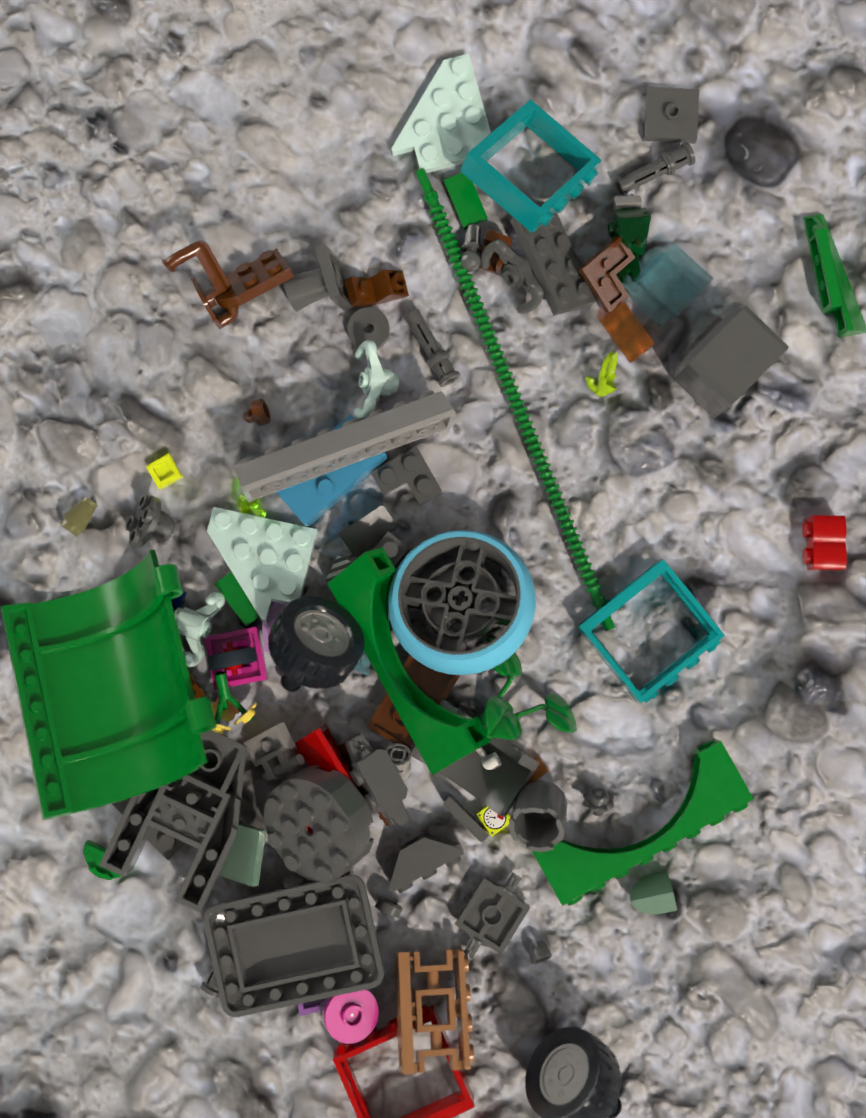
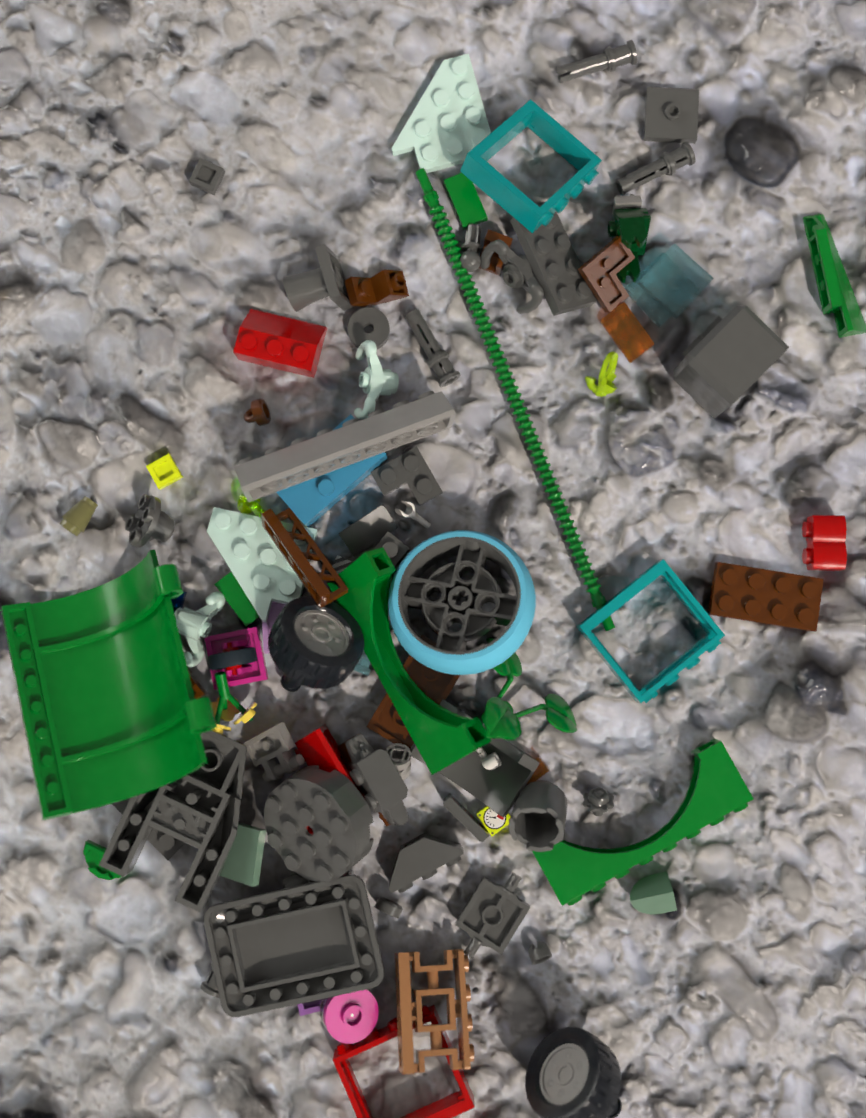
(207, 176): none -> dark grey plate
(236, 288): reddish brown plate -> none
(280, 343): none -> red slope
(299, 560): none -> reddish brown fence
(410, 512): none -> white hand
(607, 60): none -> dark grey pin
(765, 596): none -> reddish brown plate

